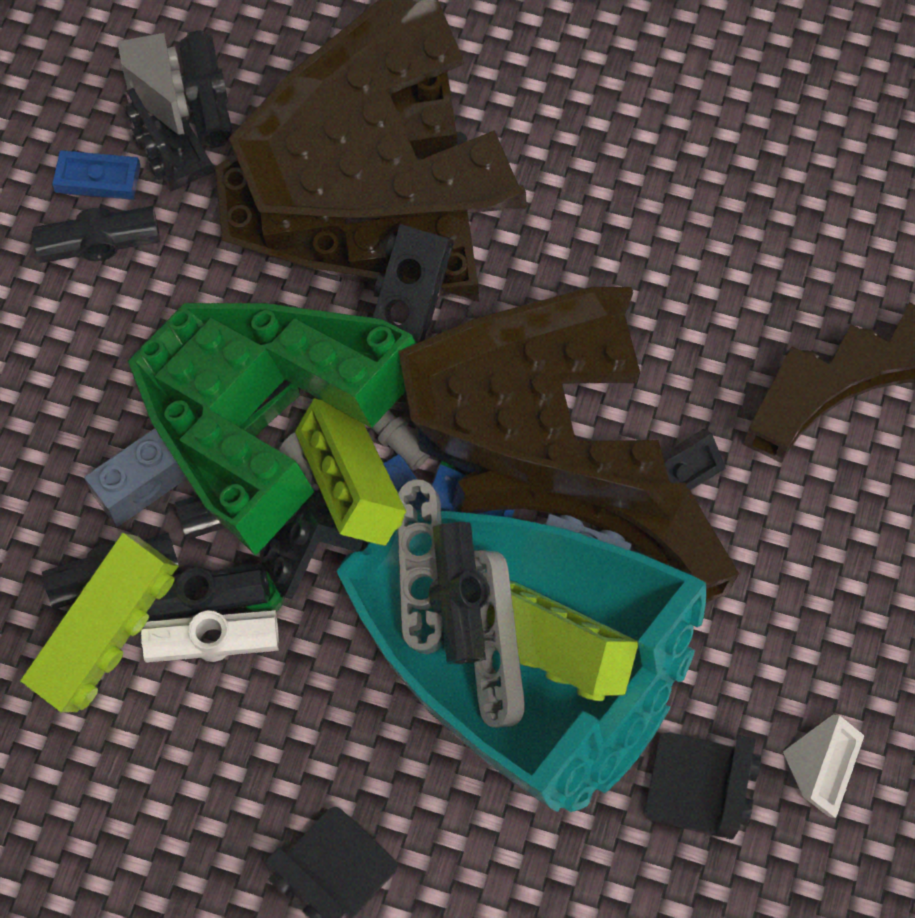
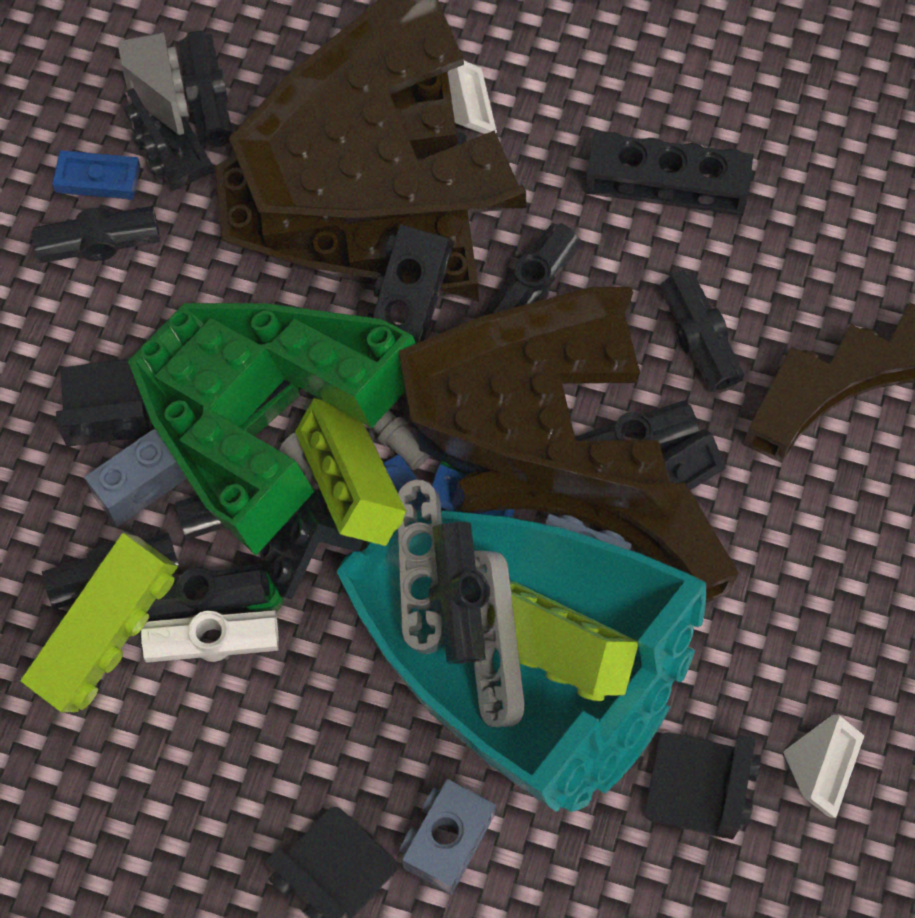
(101, 404): none -> black bracket
(442, 863): none -> sand blue brick
(471, 98): none -> white slope
(543, 261): none -> black piece
(667, 424): none -> black piece
(682, 188): none -> black brick
(701, 331): none -> black piece

